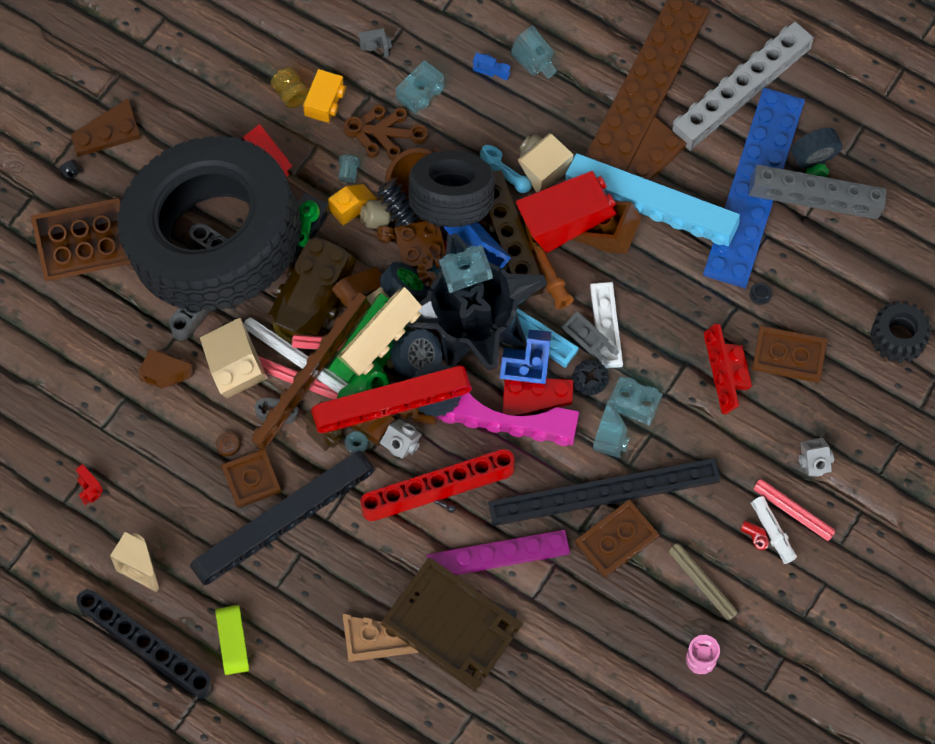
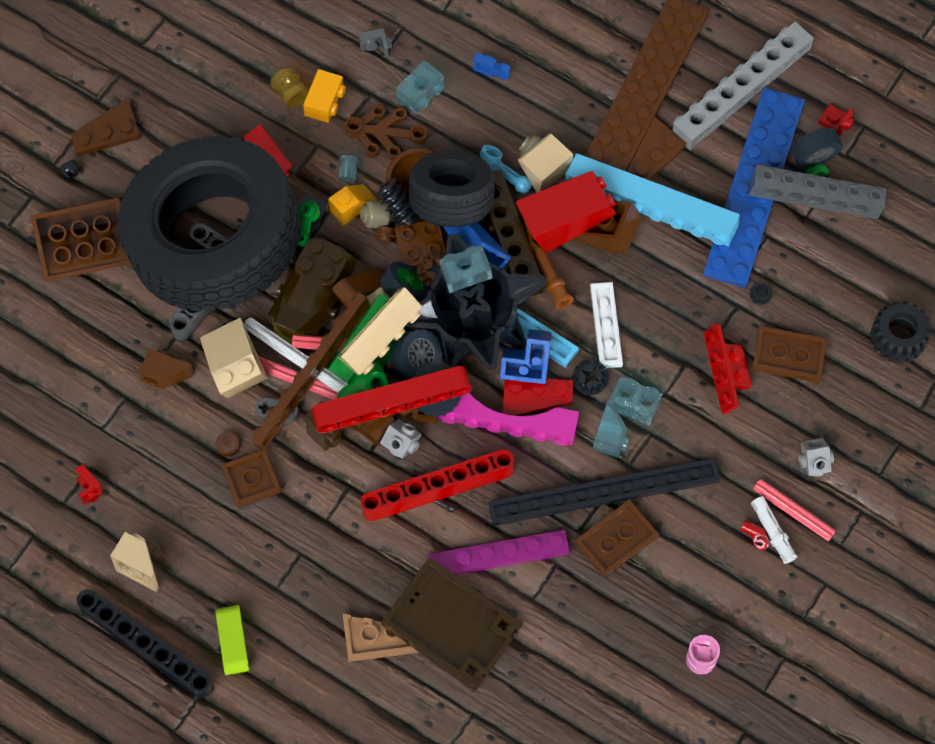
(282, 517): black beam -> none
(356, 436): clear light blue plate -> none
(533, 53): clear light blue torso -> none
(588, 336): dark grey hinge -> none
(703, 581): dark tan axle -> none
(836, 119): none -> red bracket

